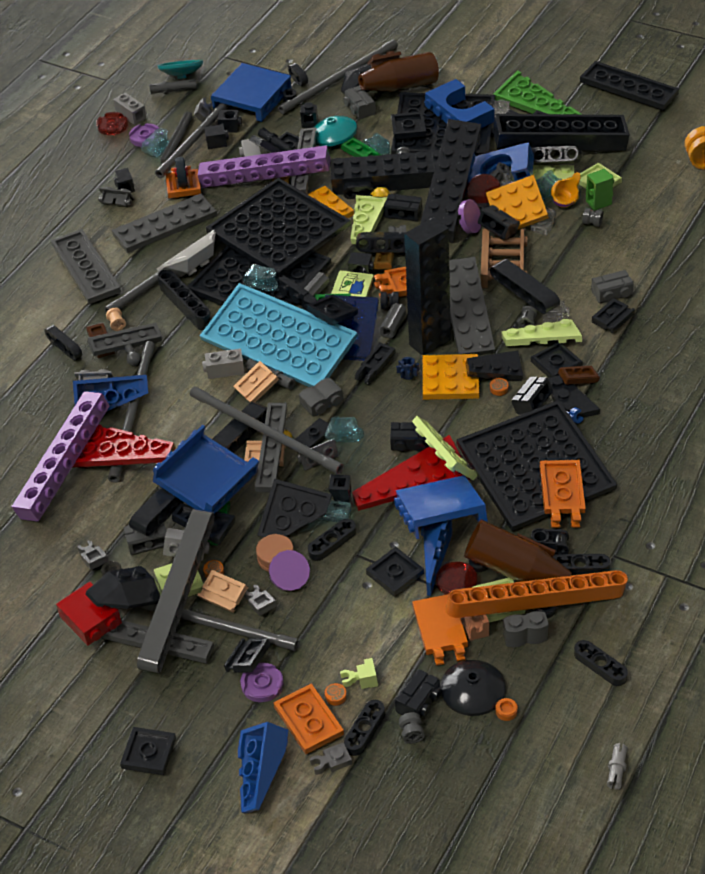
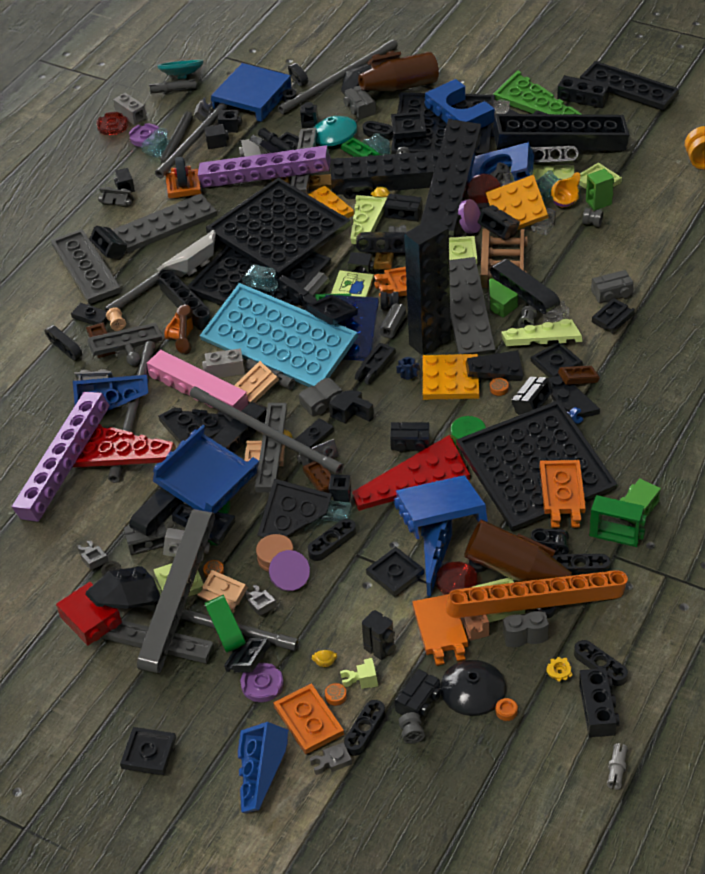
(89, 314): none -> black plate
(108, 242): none -> black brick
(172, 328): none -> orange piece
(182, 344): none -> reddish brown bar
(183, 423): none -> black plate
(185, 376): none -> bright pink brick
(225, 623): none -> green beam
(318, 476): none -> reddish brown plate
(319, 181): none -> pearl gold plate
(324, 658): none -> yellow animal
(344, 430): clear light blue piece -> none
(349, 404): none -> black brick
(373, 127): none -> black plate
(378, 635): none -> black brick
(444, 450): yellowish green wing -> none
(462, 247): none -> yellowish green plate
(464, 426): none -> green head
(501, 298): none -> bright green slope
(559, 665): none -> yellow animal
(583, 91): none -> black brick
(595, 711): none -> black brick
(613, 531): none -> green window
(643, 494): none -> bright green brick

